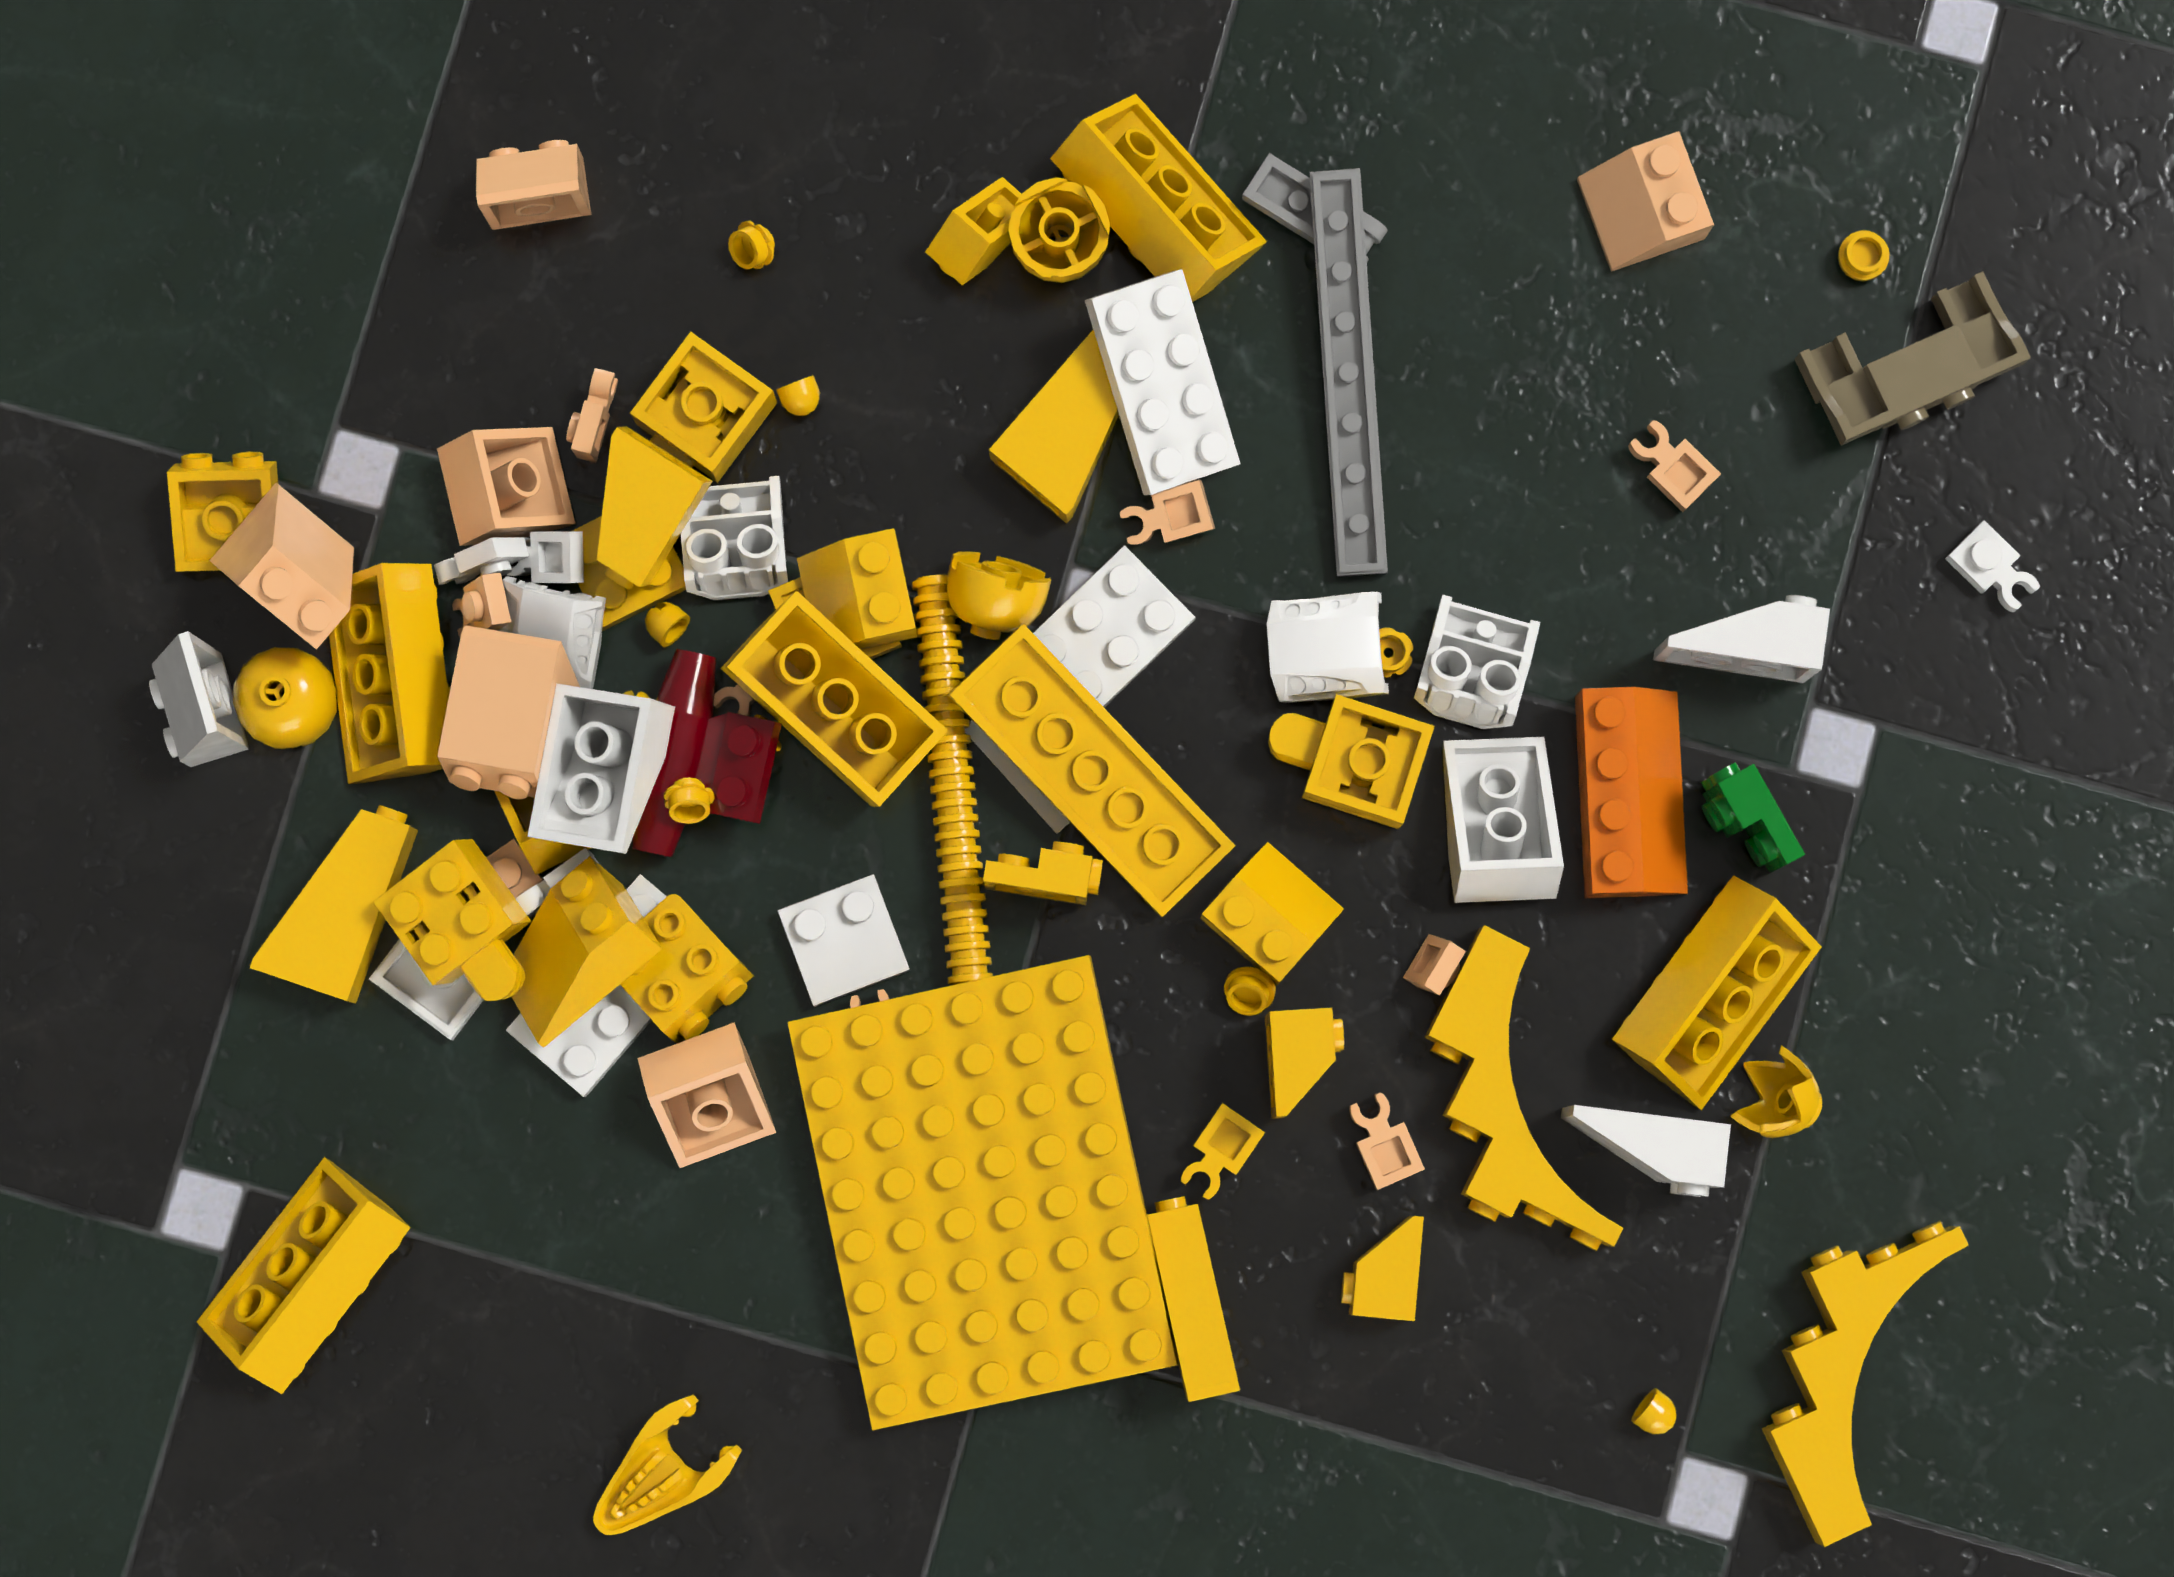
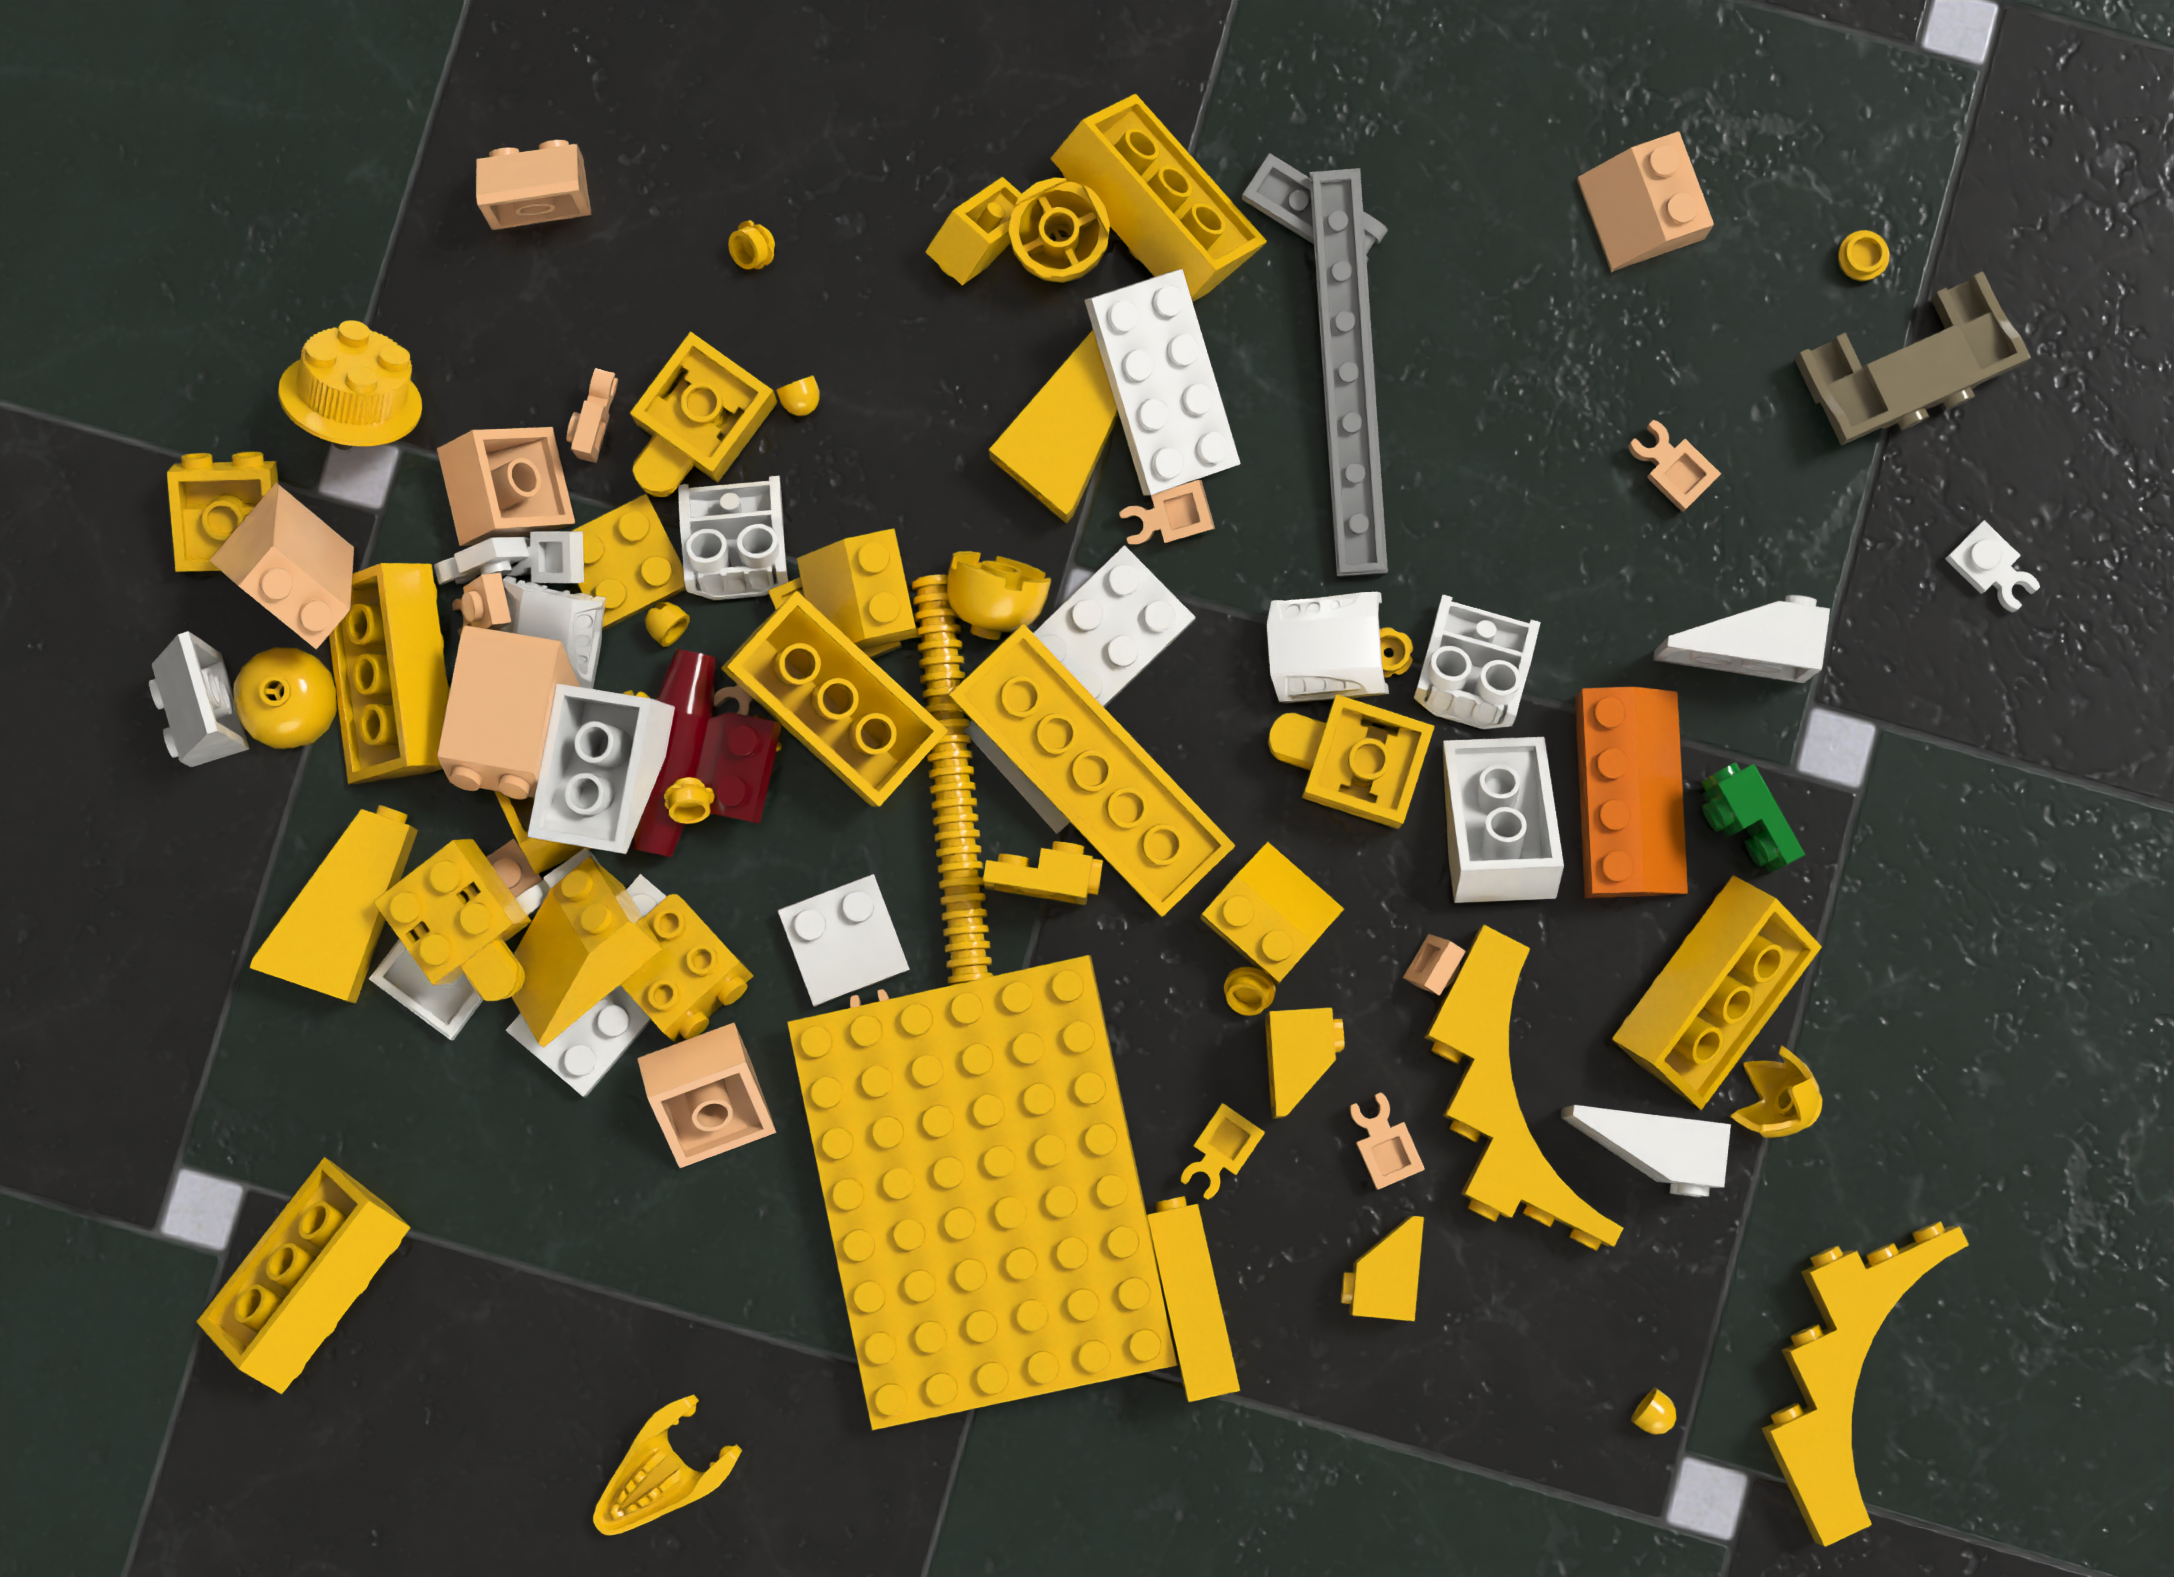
(351, 388): none -> yellow piece
(644, 507): yellow slope -> none

